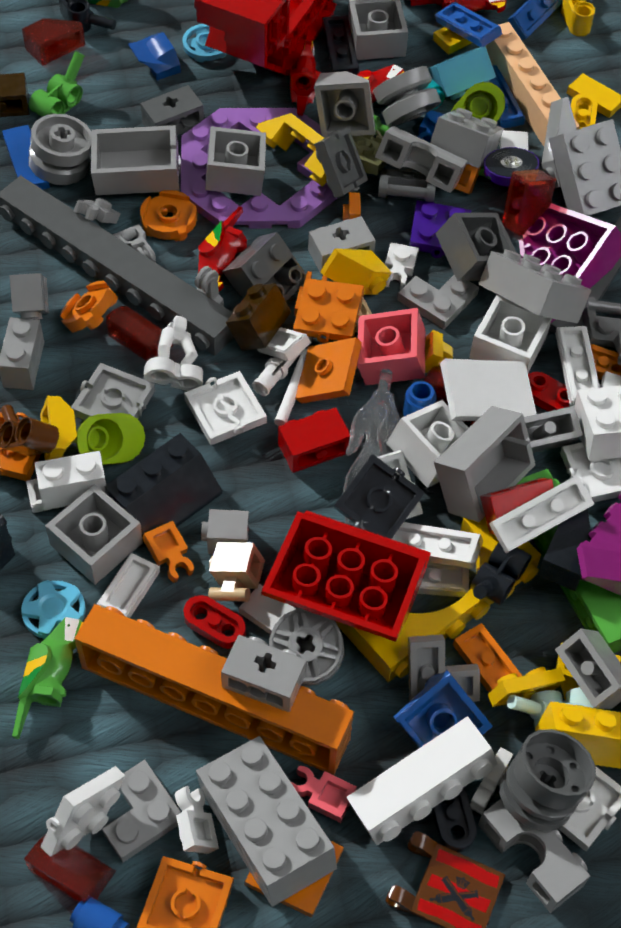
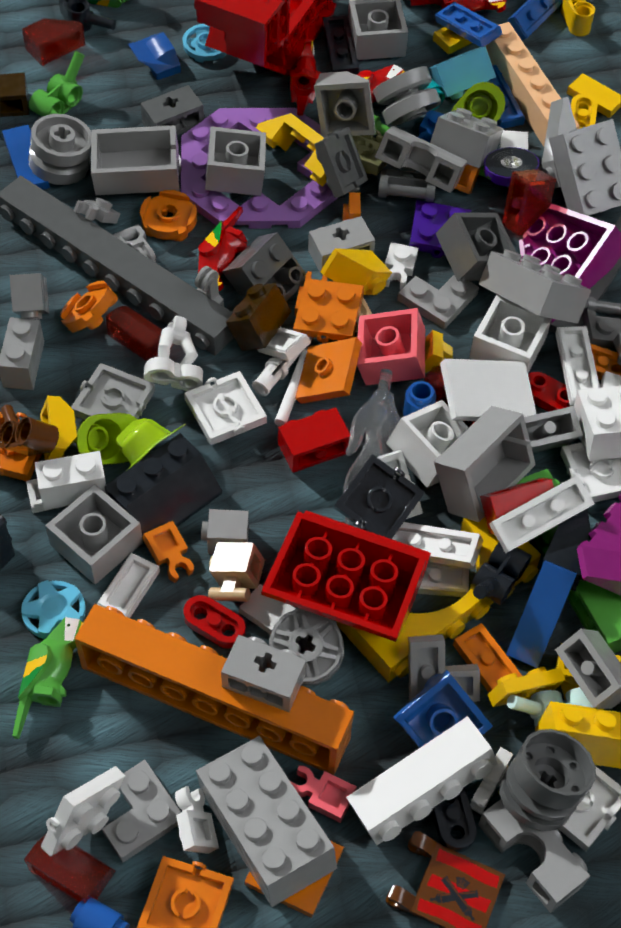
(140, 438): none -> lime piece
(541, 614): none -> blue tile

